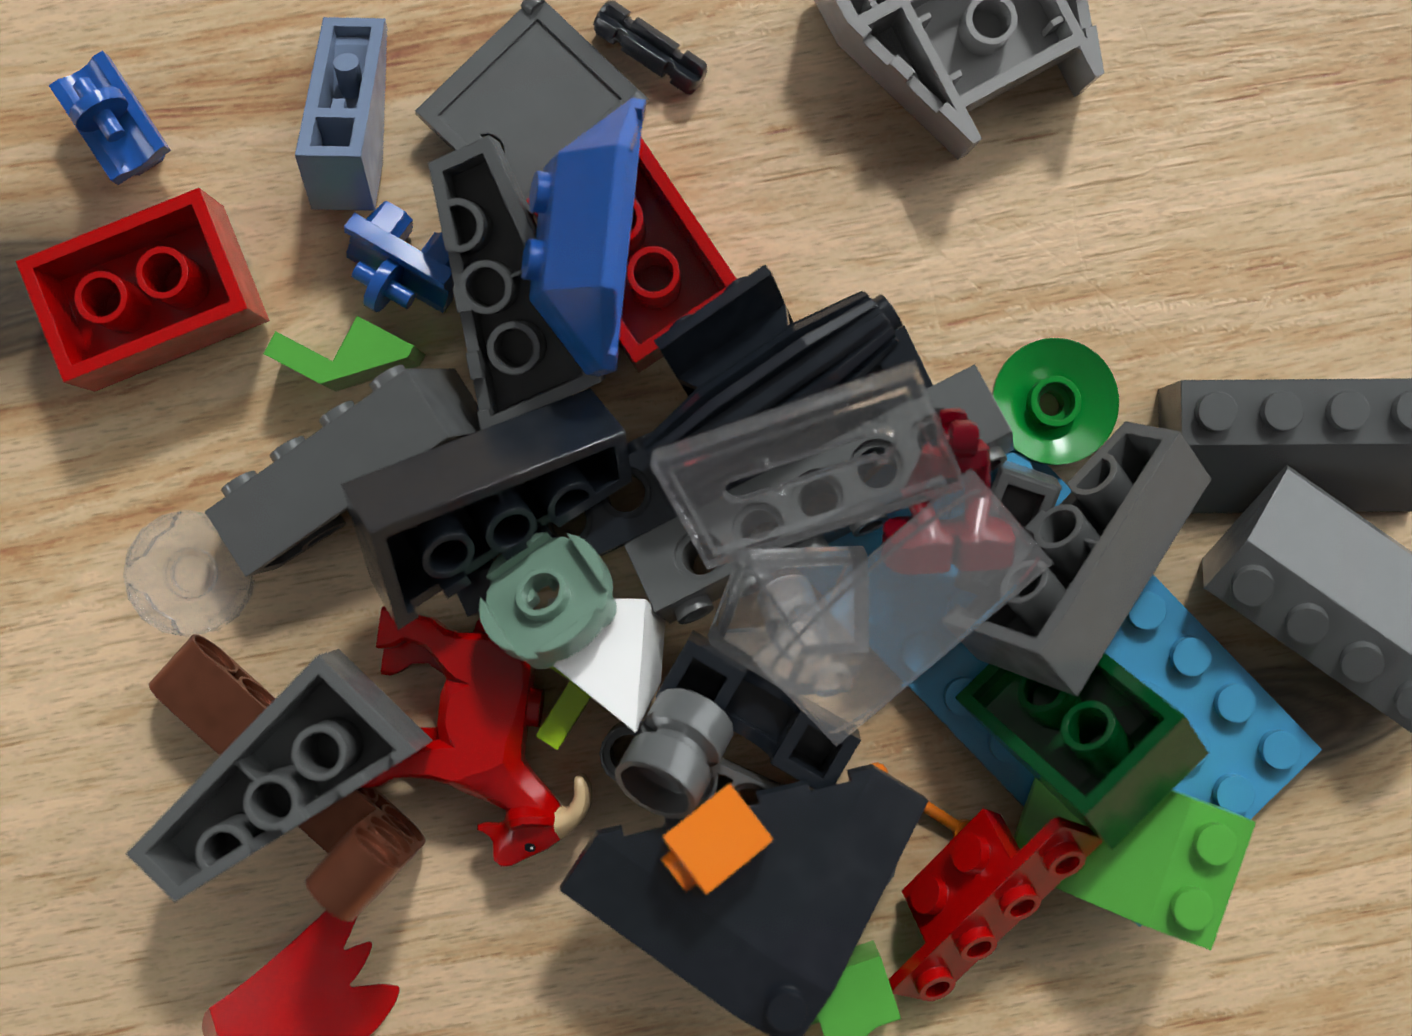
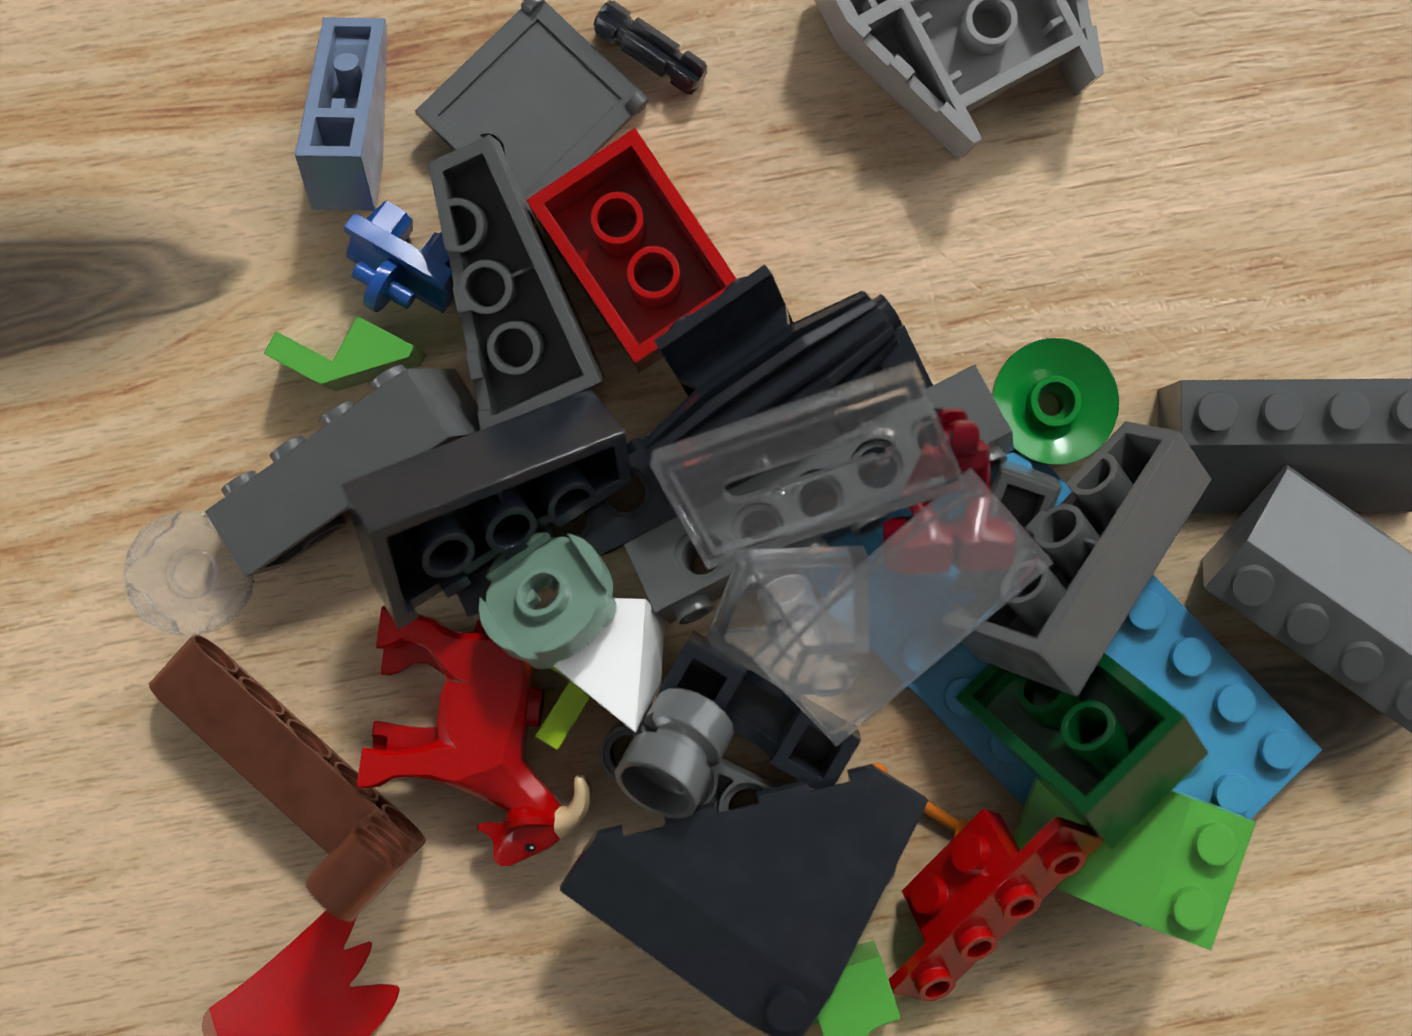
(110, 119): blue hips -> none
(142, 291): red brick -> none
(294, 760): dark grey wedge -> none
(585, 236): blue wedge -> none
(714, 841): orange brick -> none

